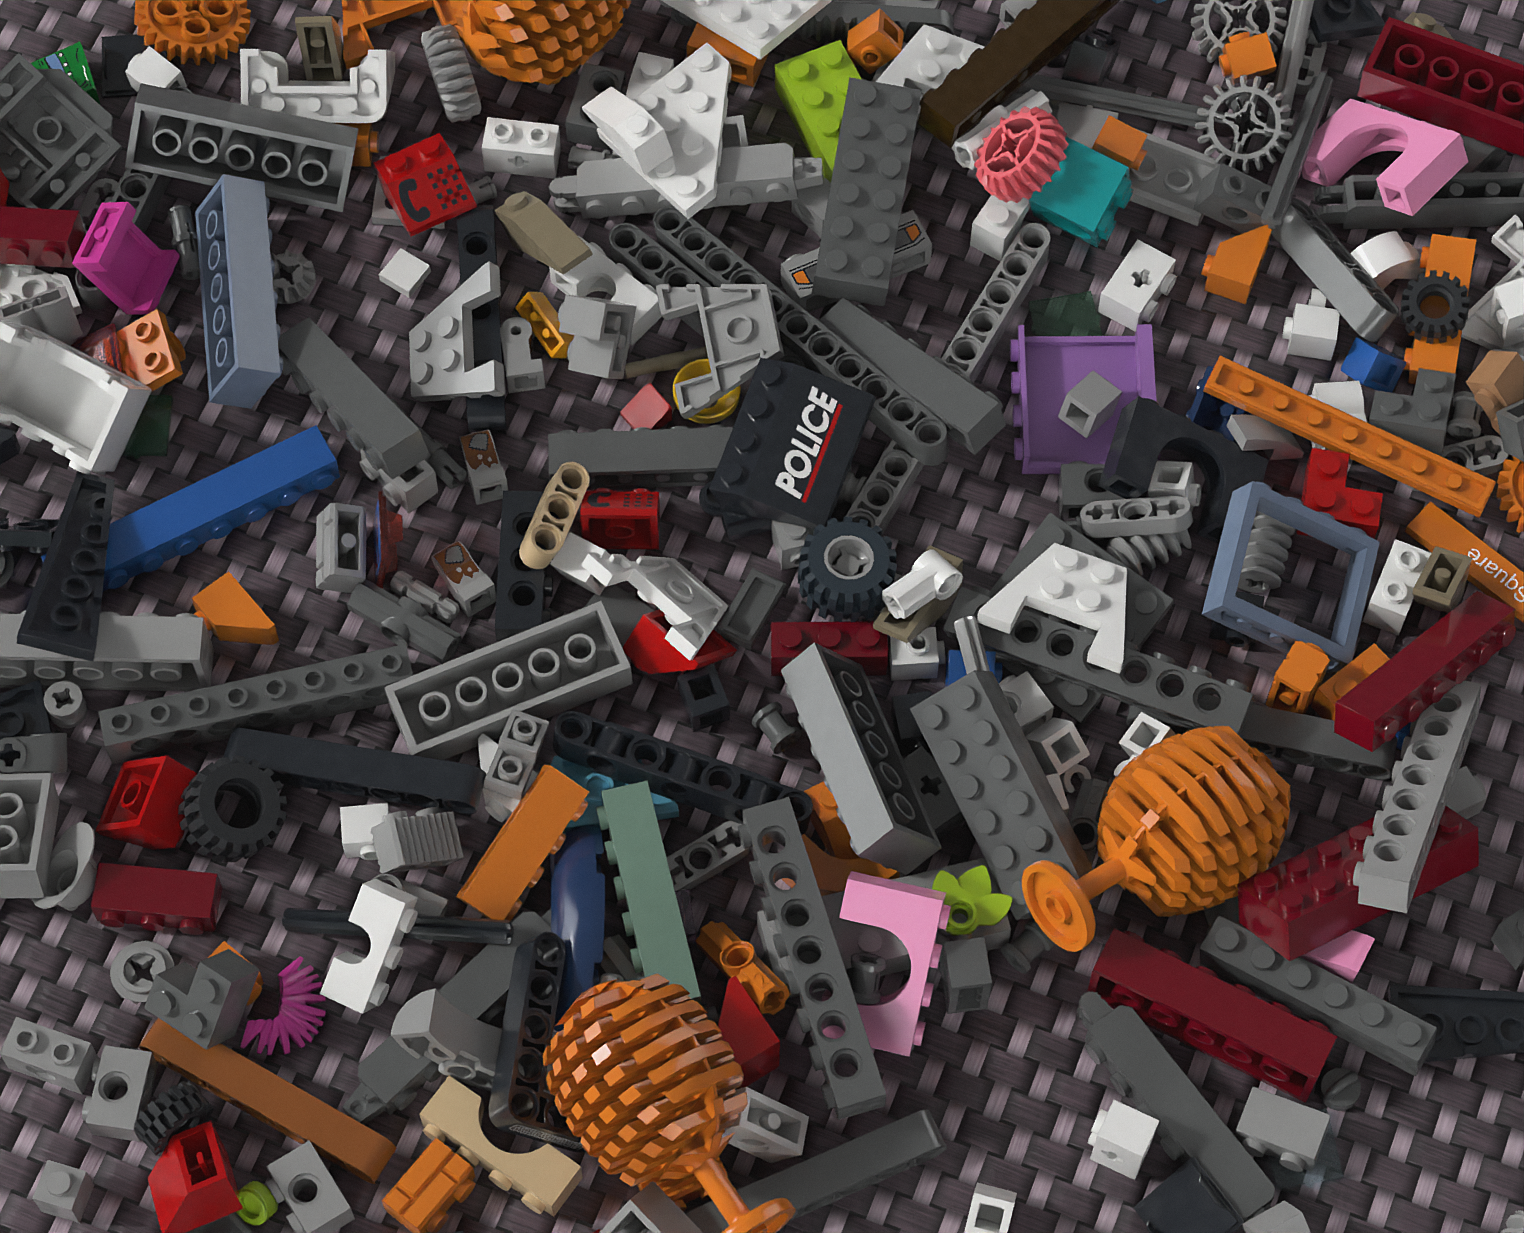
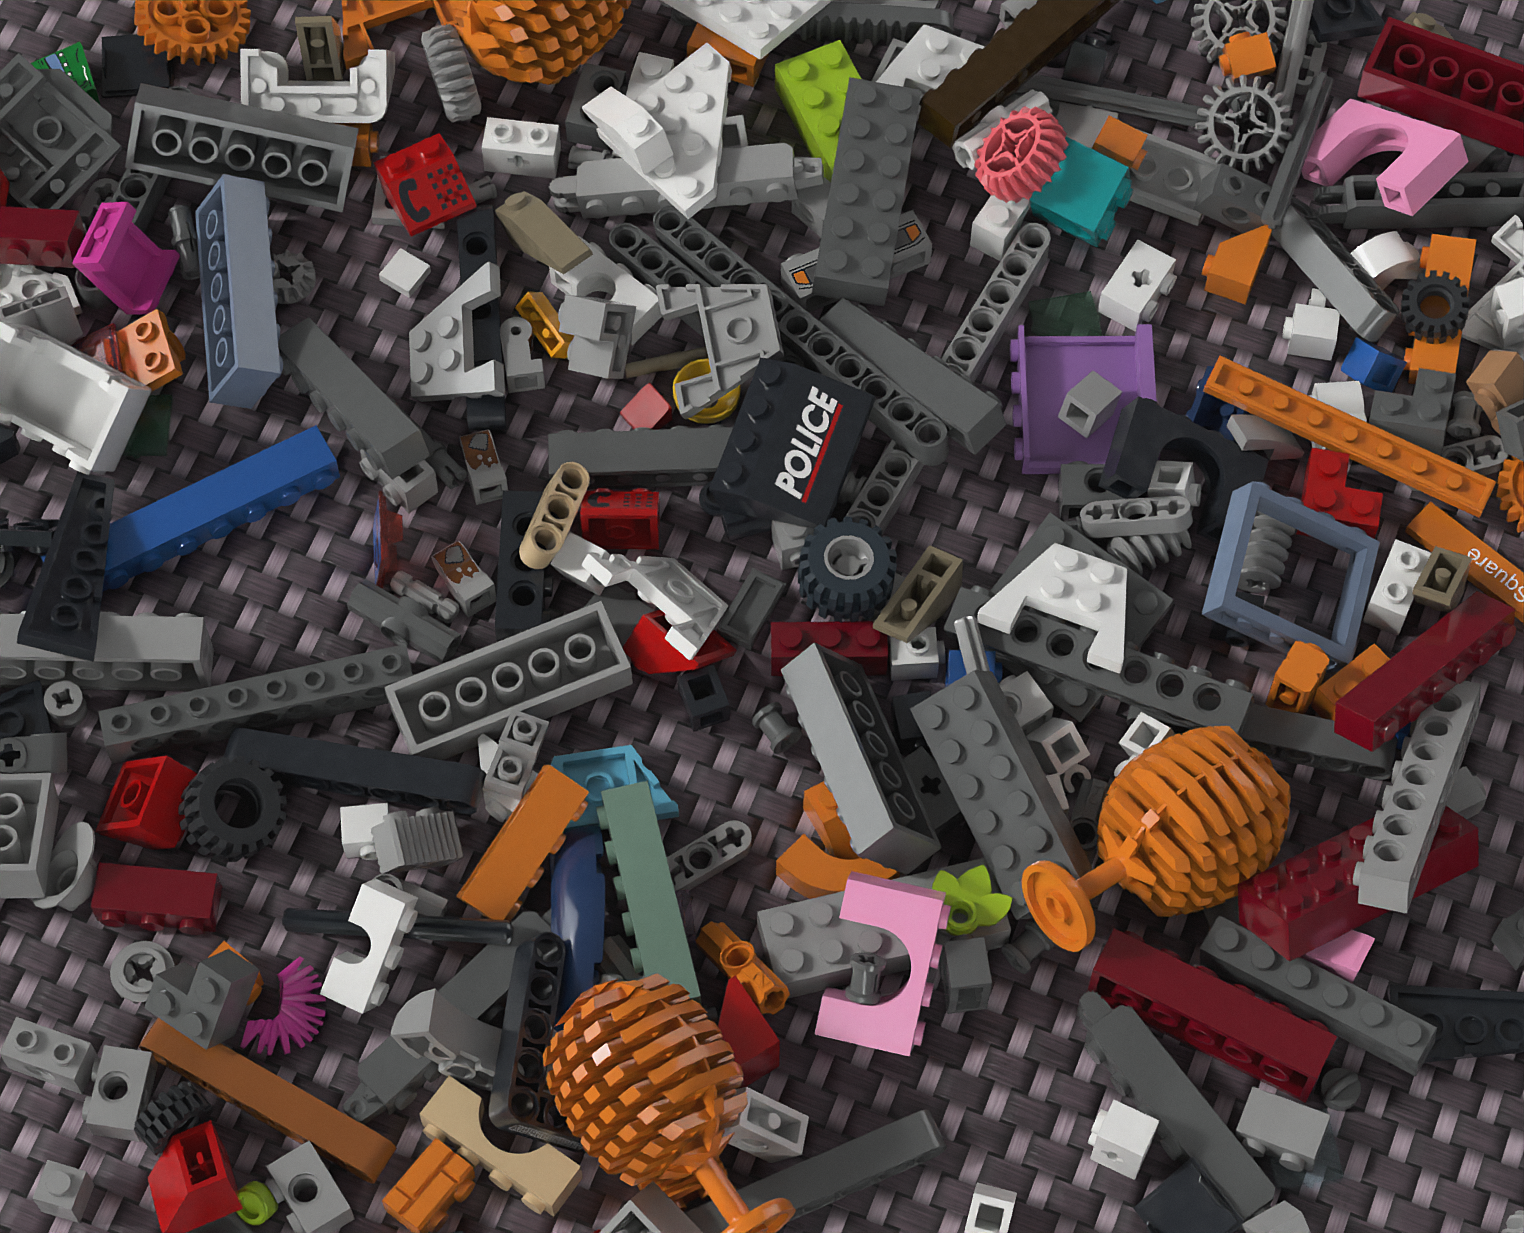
(153, 70): white brick -> none
(233, 613): orange slope -> none
(341, 547): light grey brick -> none
(674, 769): black beam -> none
(778, 824): dark grey brick -> none
(874, 41): orange brick -> none
(929, 578): white piece -> none

